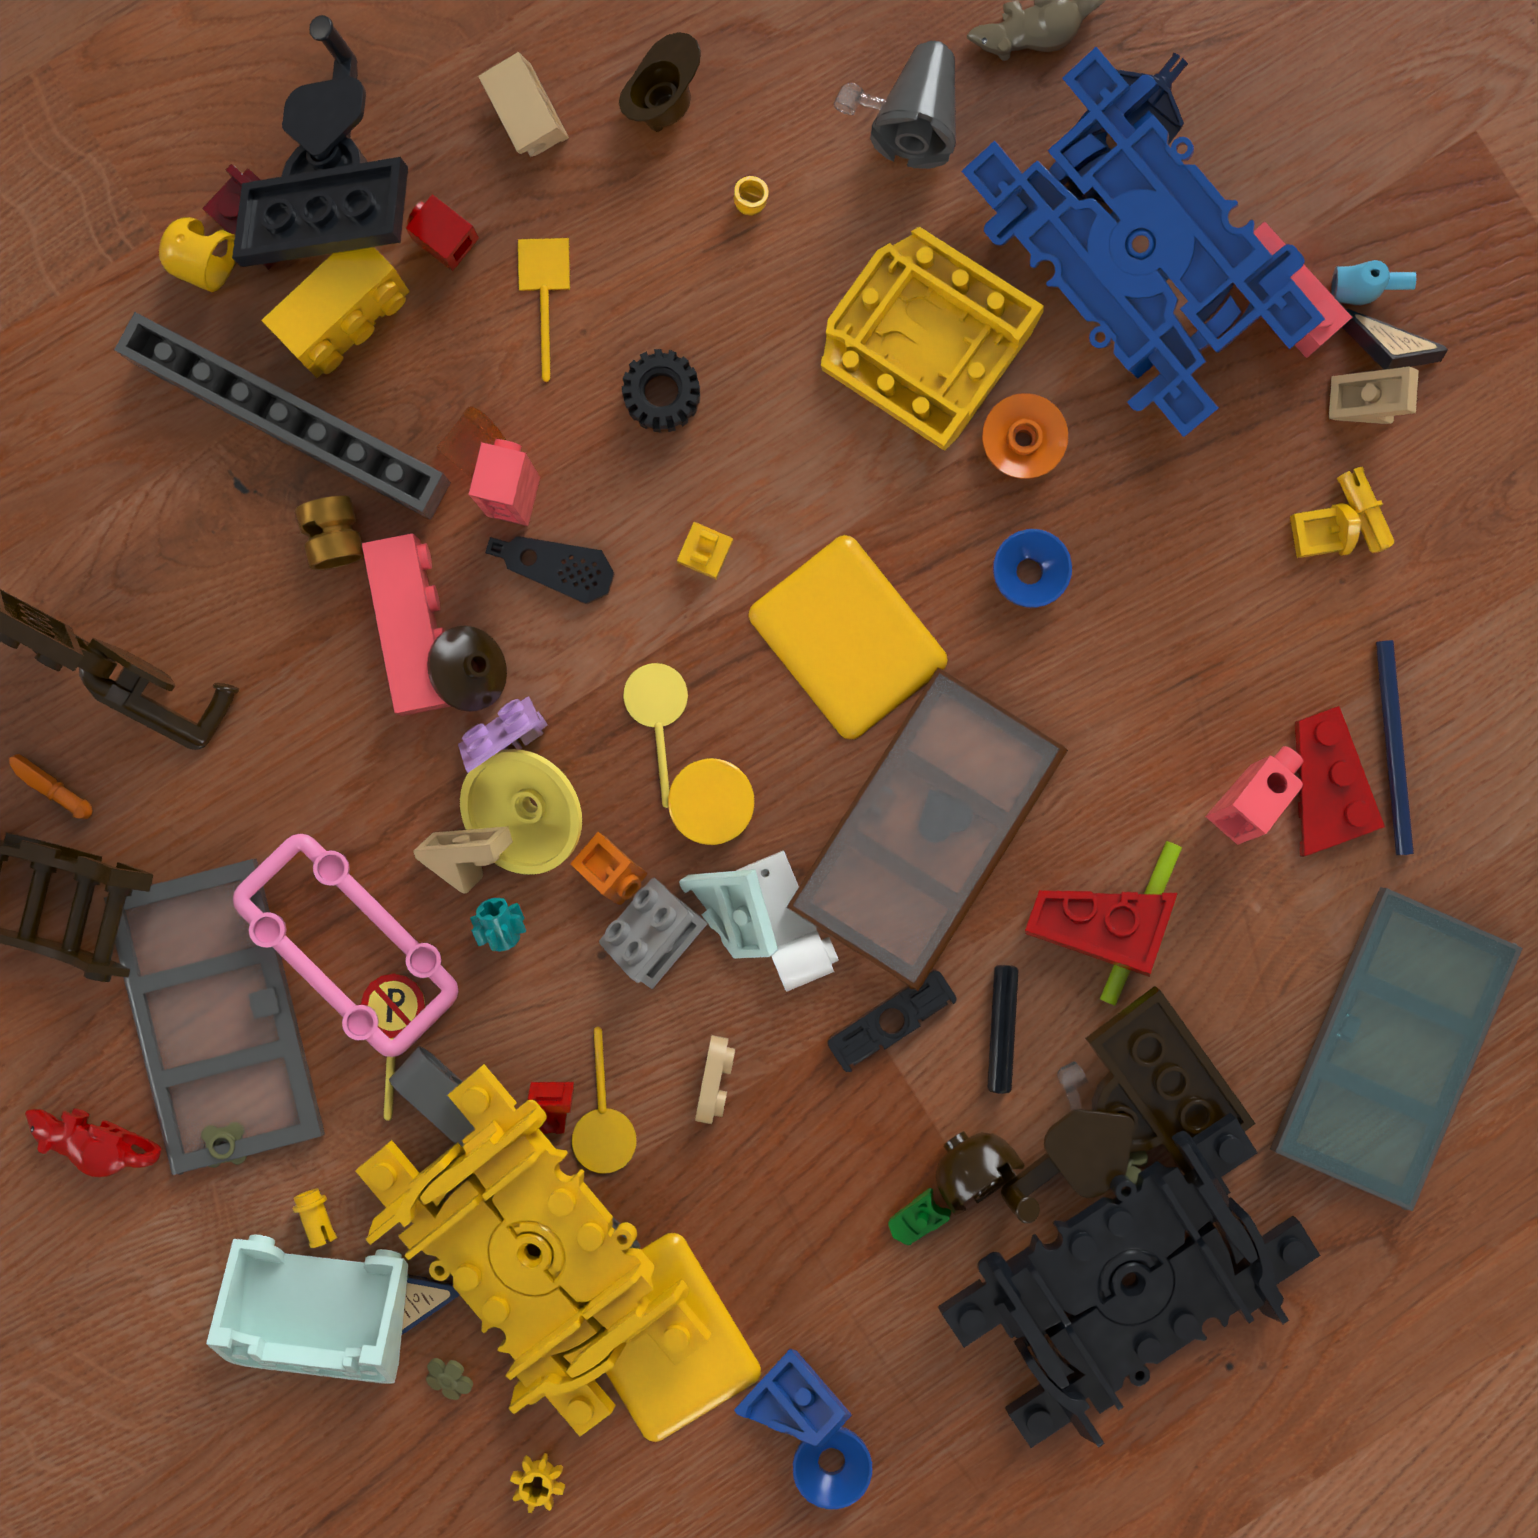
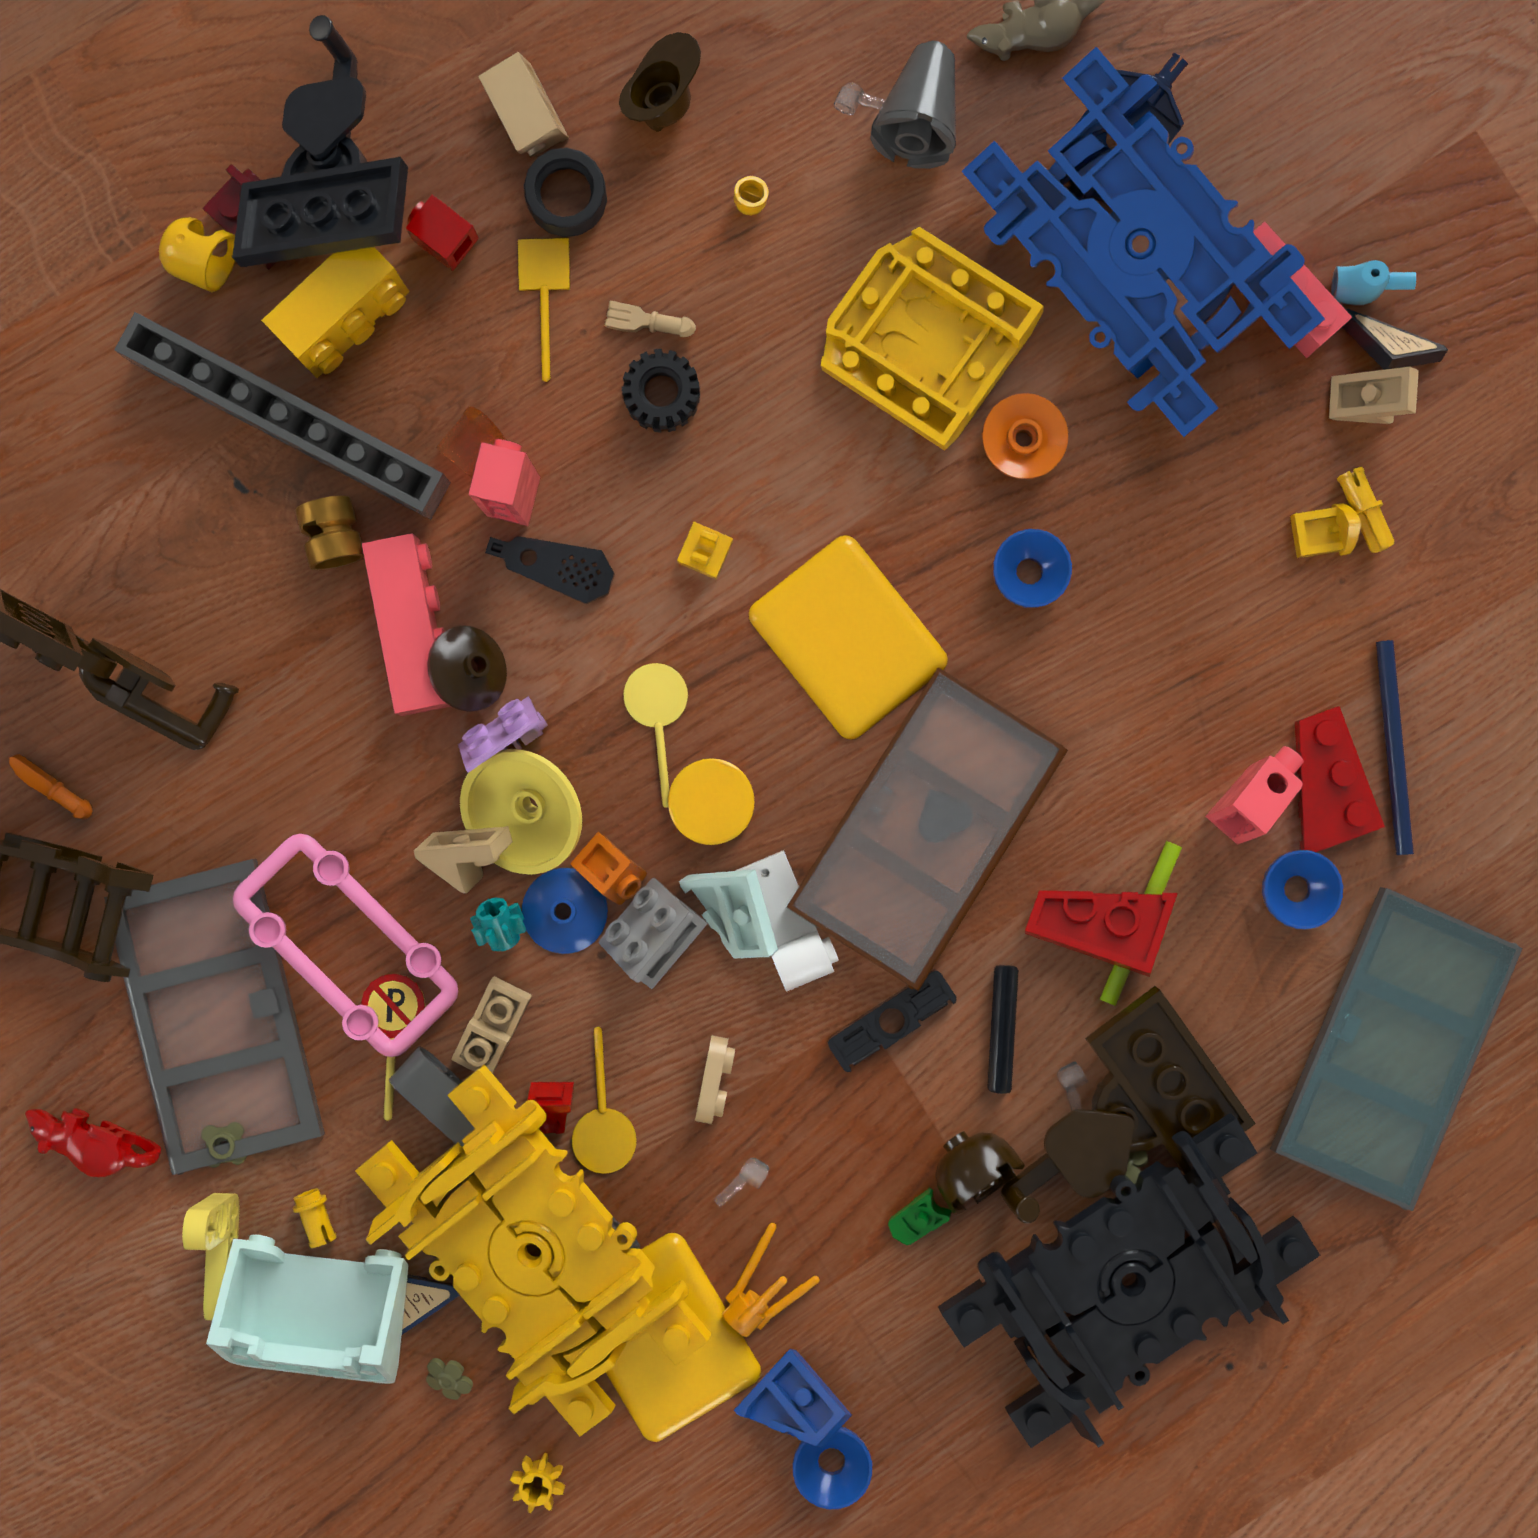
(211, 1227): none -> light yellow beam
(491, 1026): none -> tan slope
(560, 160): none -> black tyre
(587, 915): none -> blue dish
(633, 319): none -> tan piece
(751, 1310): none -> light orange plant
(752, 1172): none -> clear hand
(1323, 893): none -> blue piece

